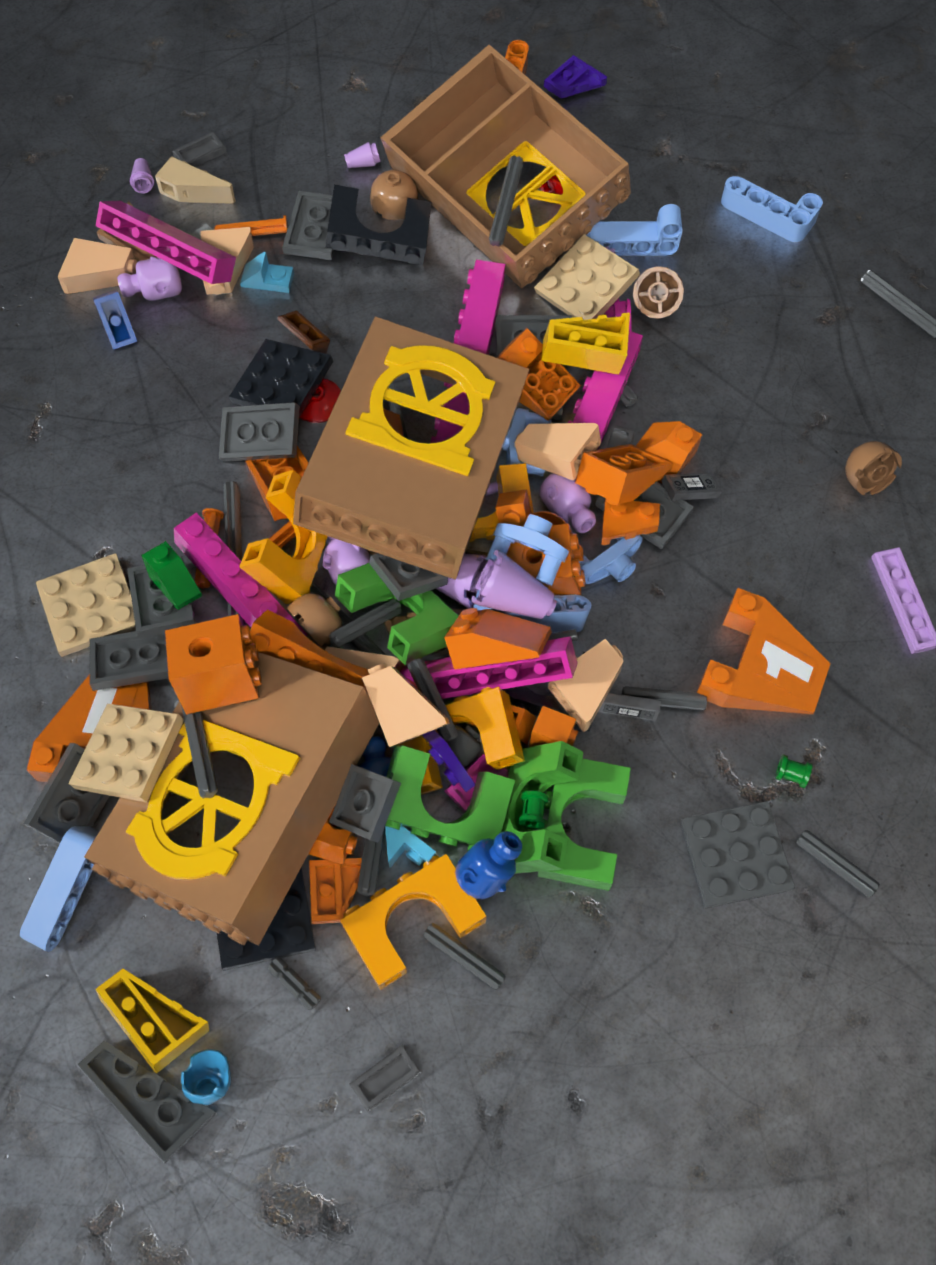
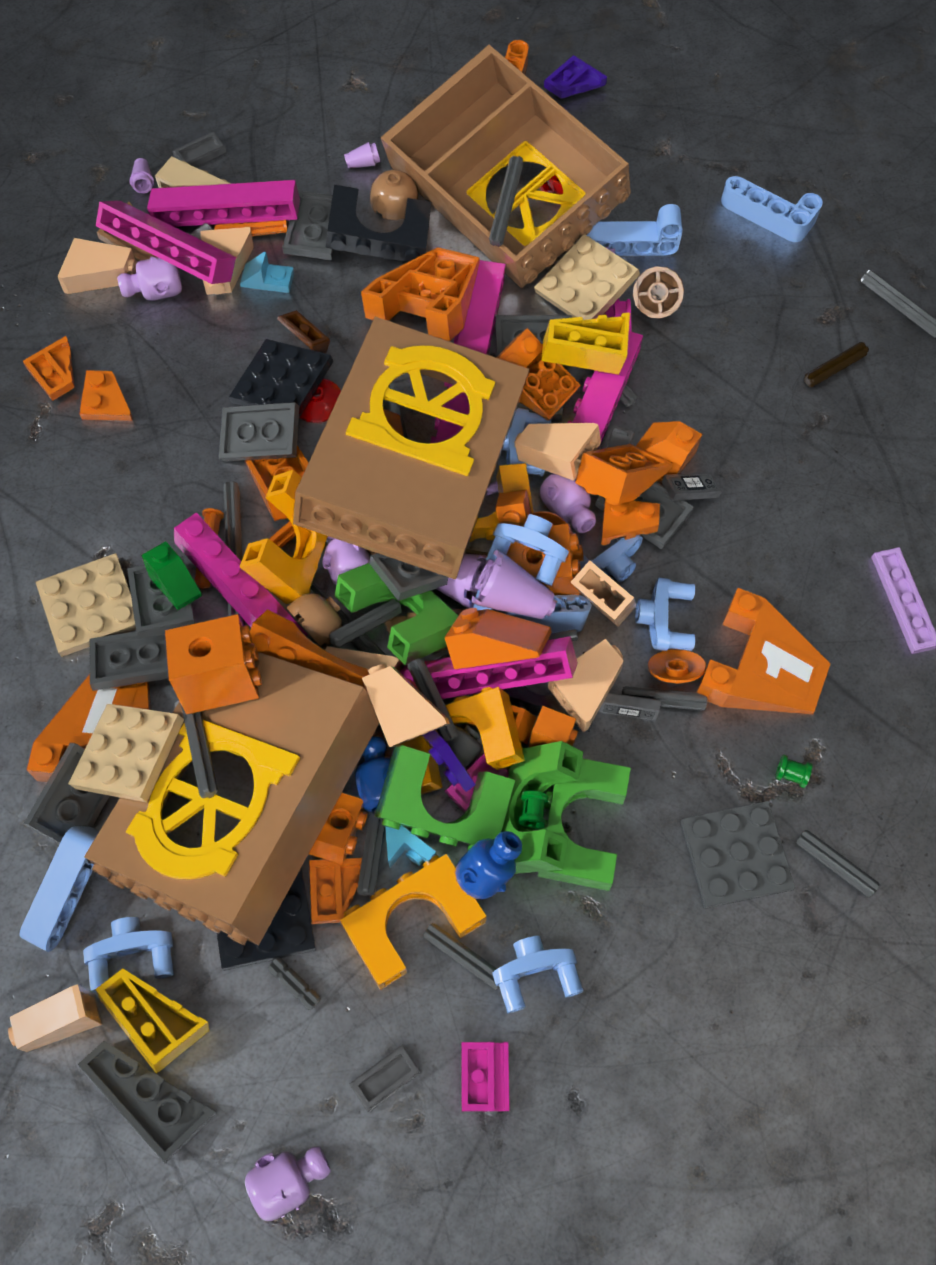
(53, 368): none -> orange wing
(54, 1019): none -> light nougat slope
(103, 398): none -> orange wing
(115, 319): blue slope -> none
(128, 940): none -> light blue connector
(206, 1077): dark azure hair -> none
(225, 203): none -> dark pink brick
(282, 1181): none -> lavender piece
(365, 803): dark grey plate -> none
(429, 286): none -> orange wedge
(484, 1077): none -> dark pink plate
(532, 960): none -> light blue connector
(604, 593): none -> light nougat slope
(655, 614): none -> light blue connector
(677, 666): none -> orange dish
(836, 364): none -> dark brown axle
(872, 467): medium nougat cylinder -> none

